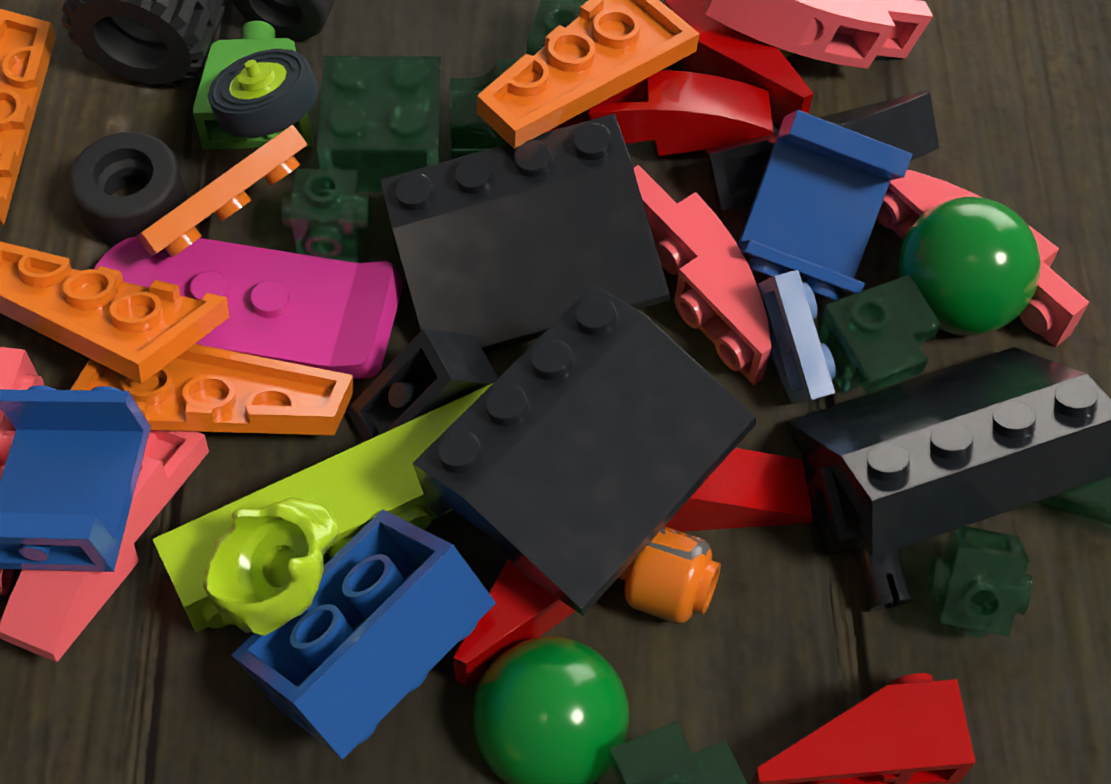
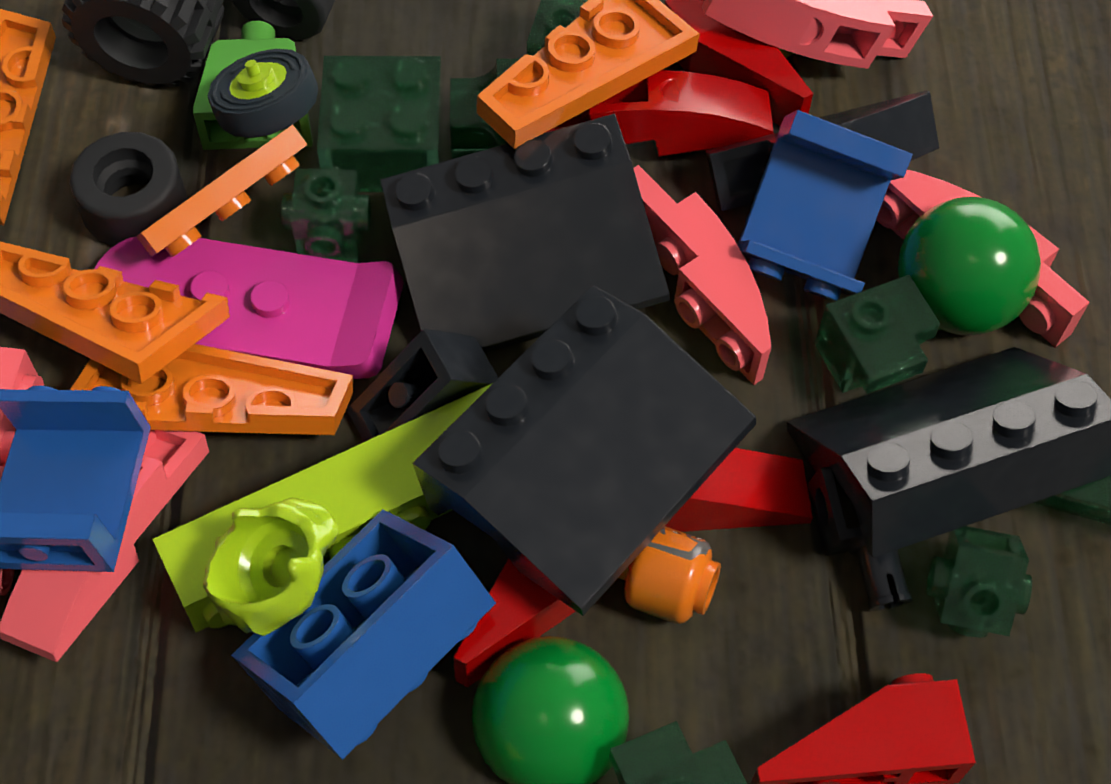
(800, 358): medium blue wing -> none

